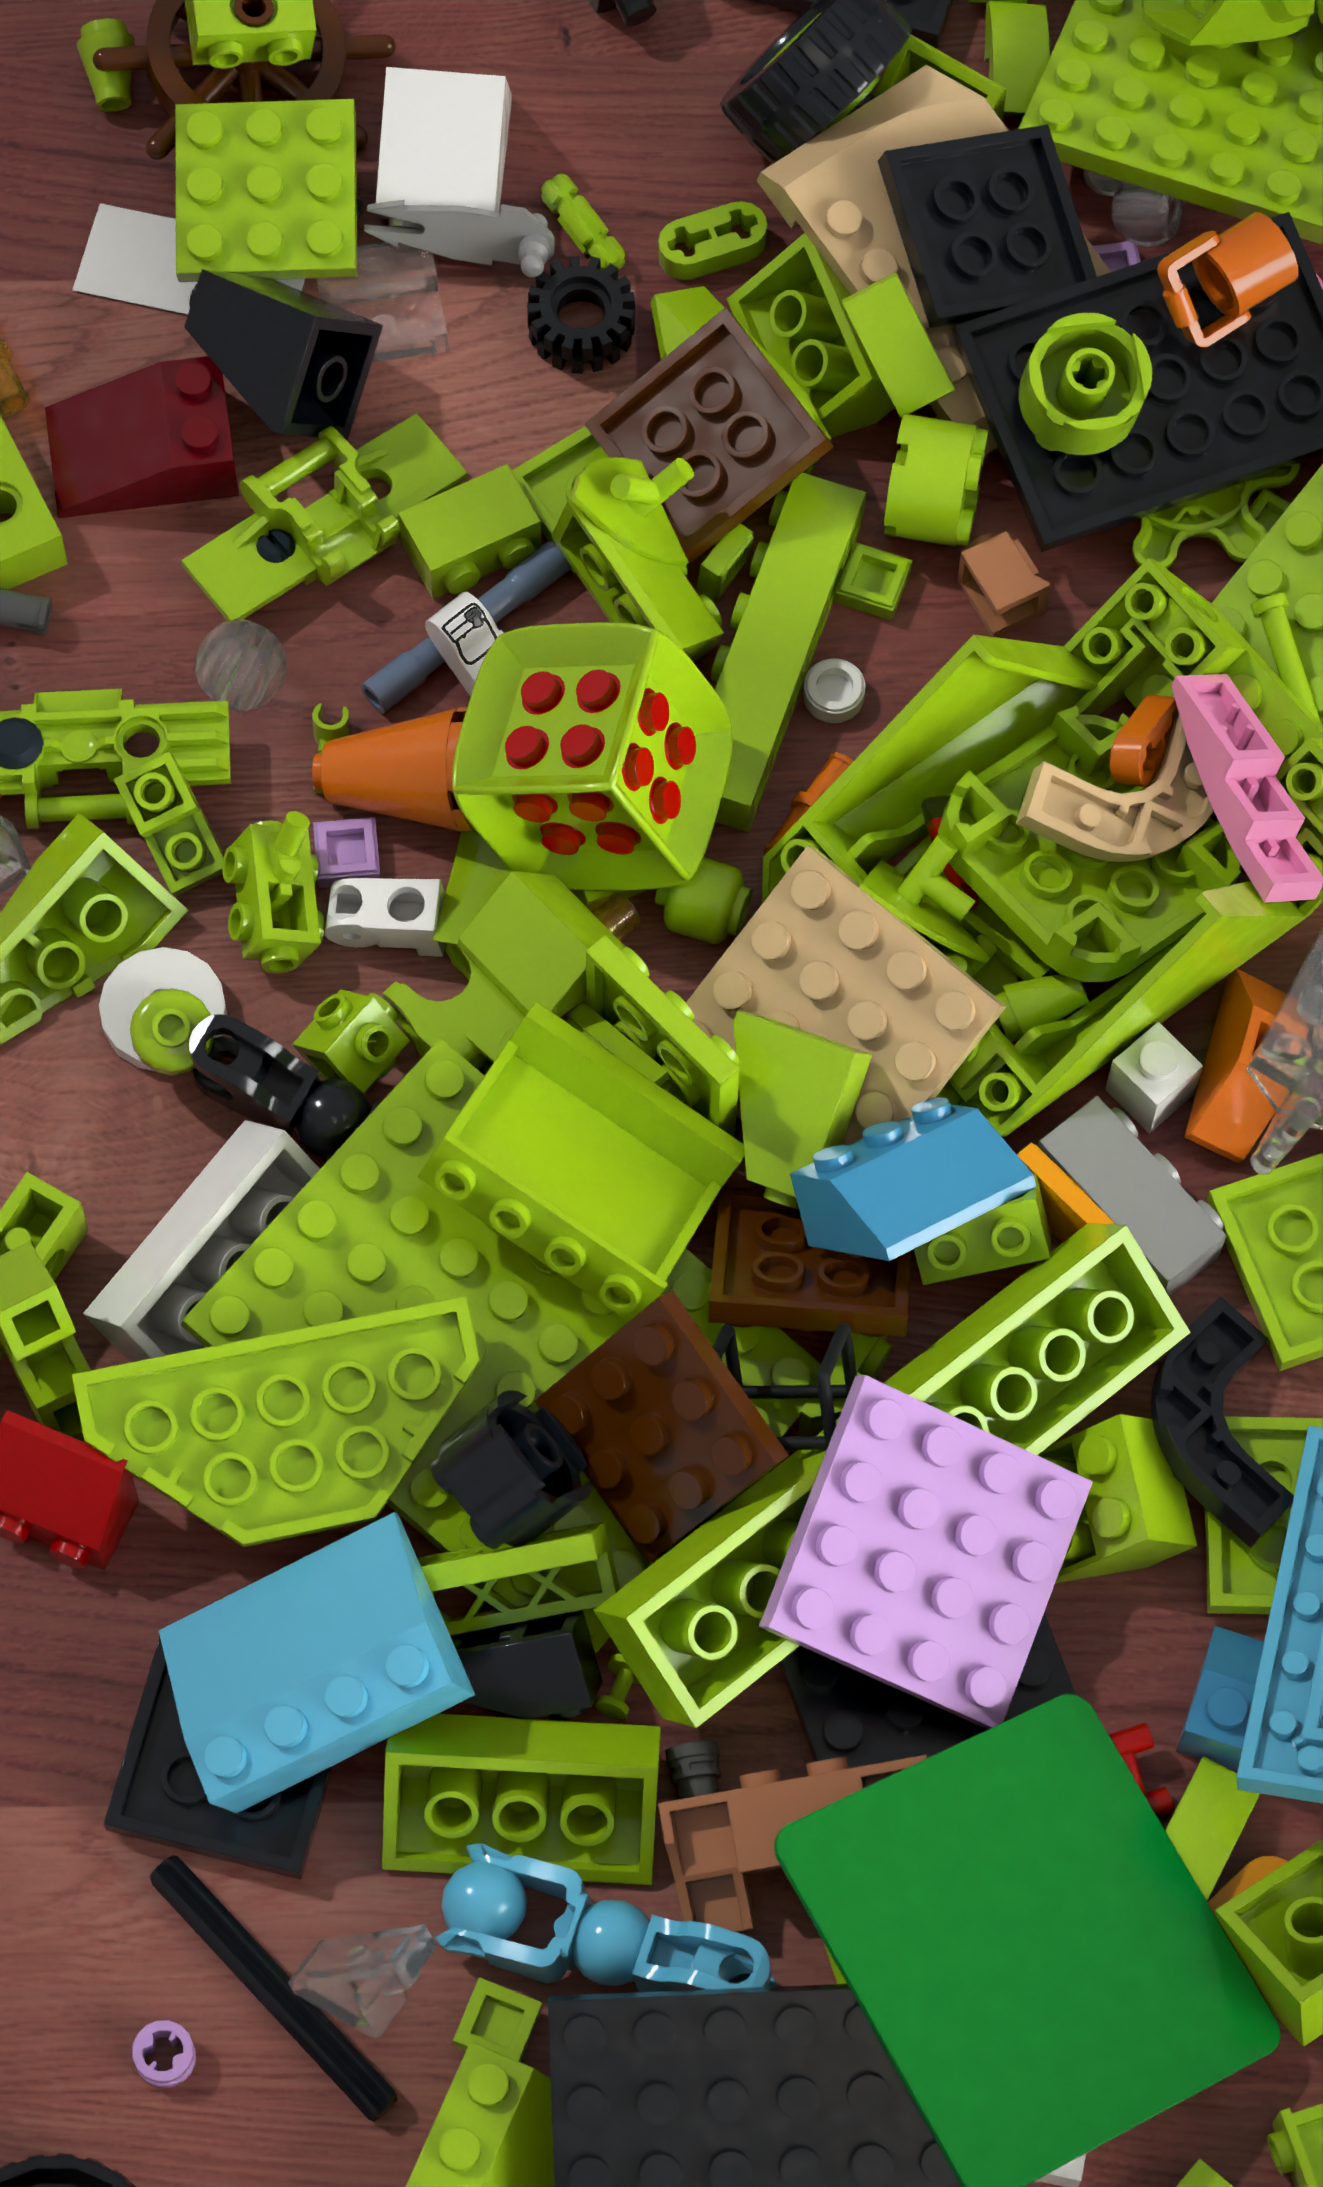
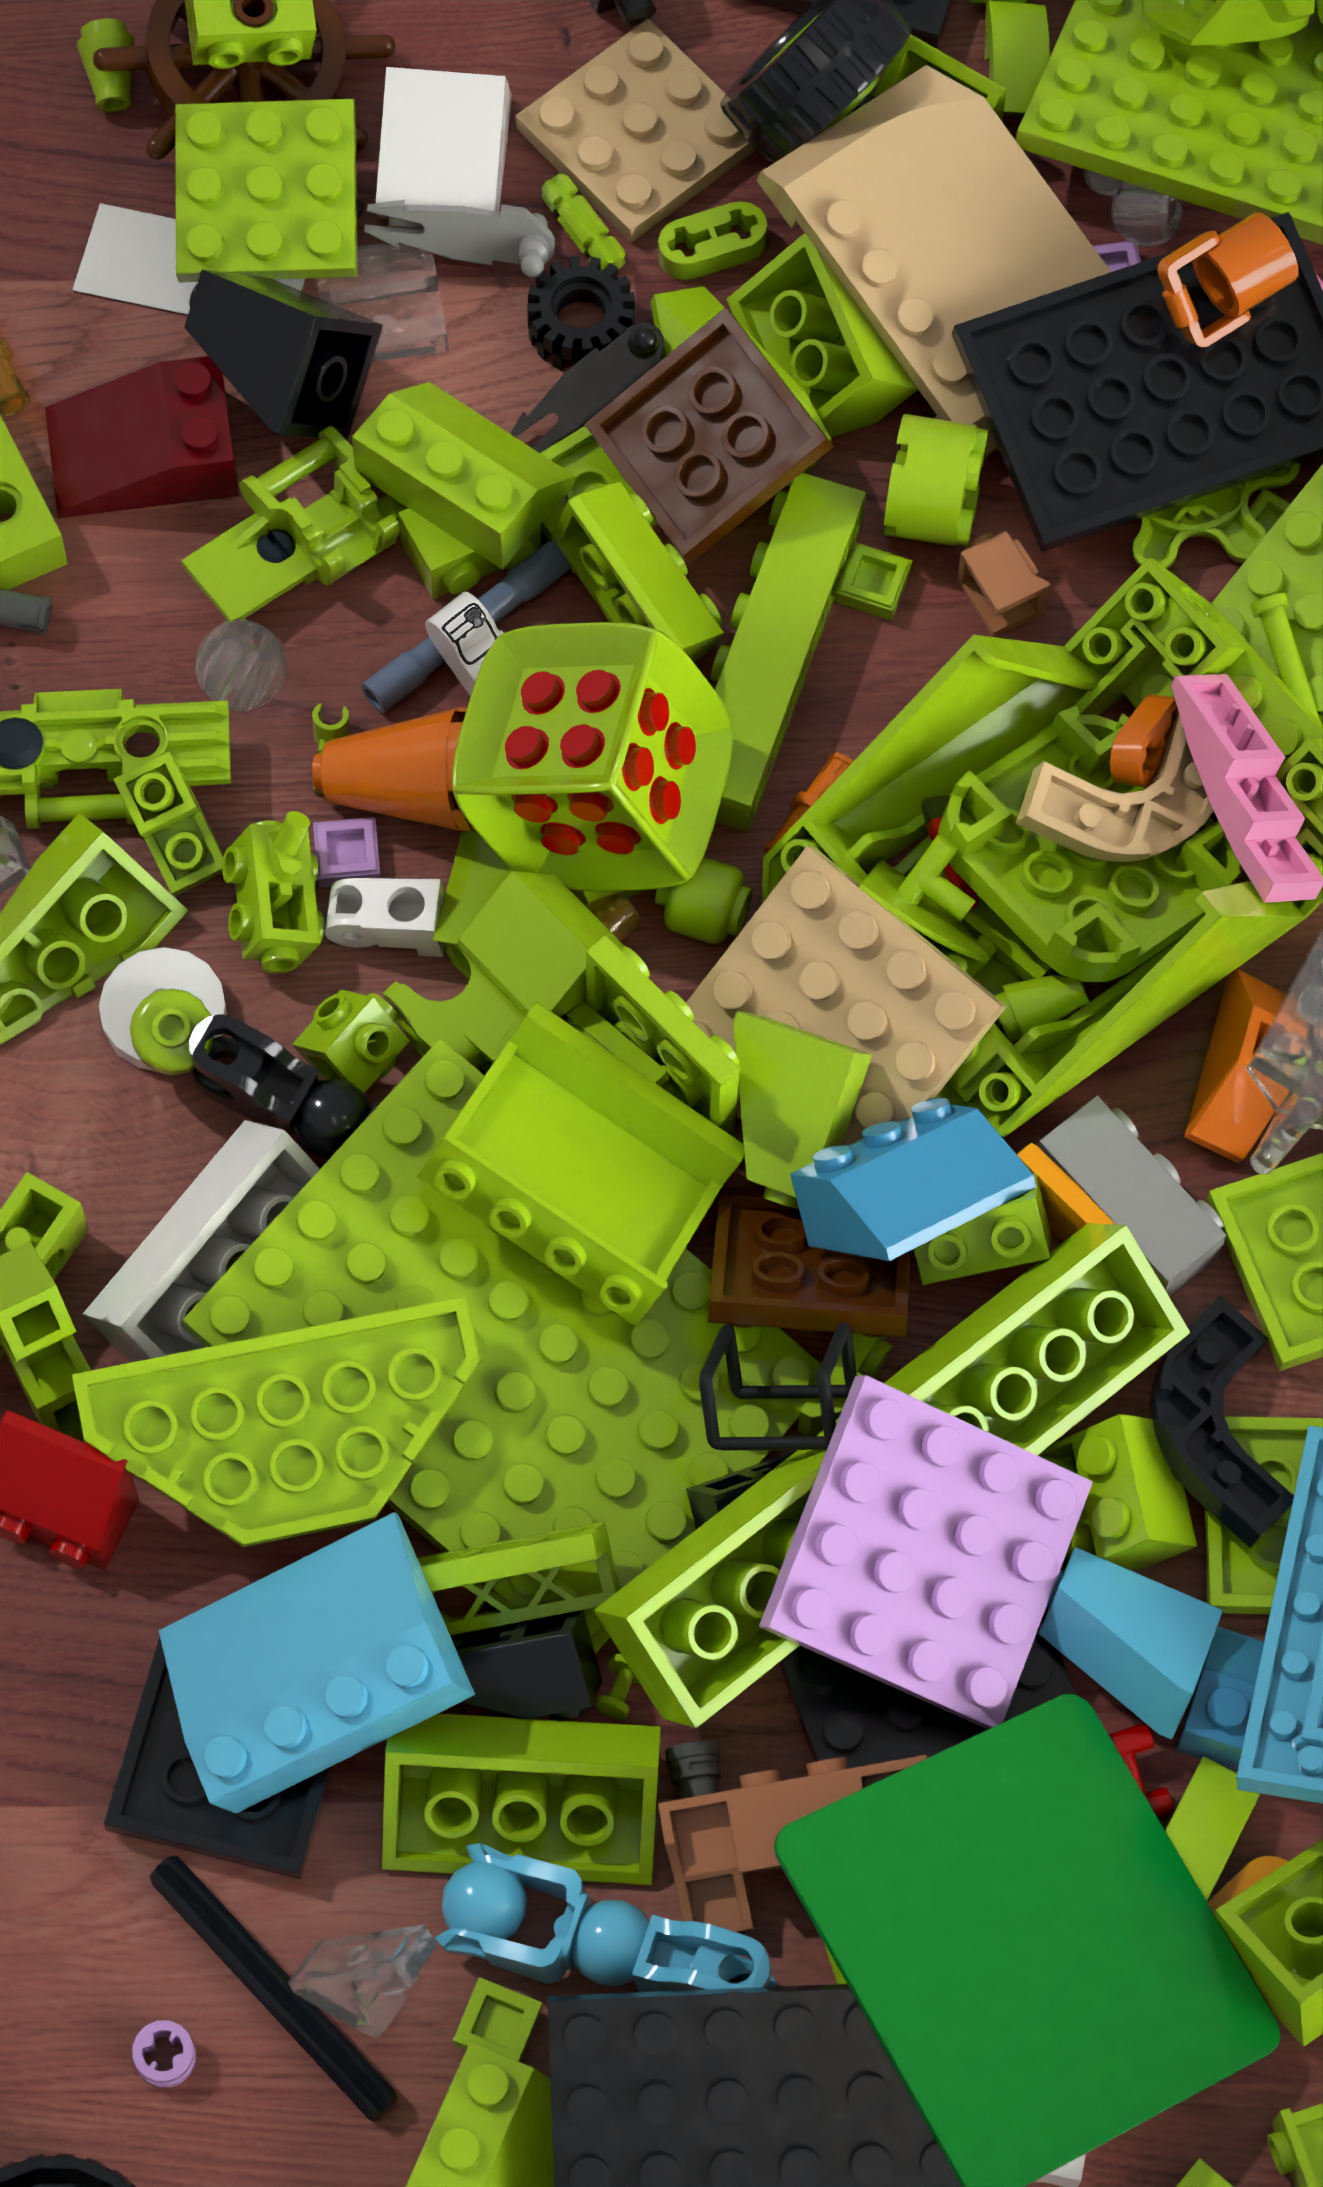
(458, 470): none -> lime slope
(512, 1471): black brick -> none
(595, 382): none -> black piece
(629, 504): lime shield -> none
(636, 130): none -> tan plate
(662, 1427): reddish brown plate -> none
(725, 562): lime tile -> none
(834, 690): white tile -> none
(898, 344): lime slope -> none
(985, 222): black plate -> none
(1115, 381): lime brick -> none
(1131, 1636): none -> medium azure slope
(1153, 1077): white brick -> none

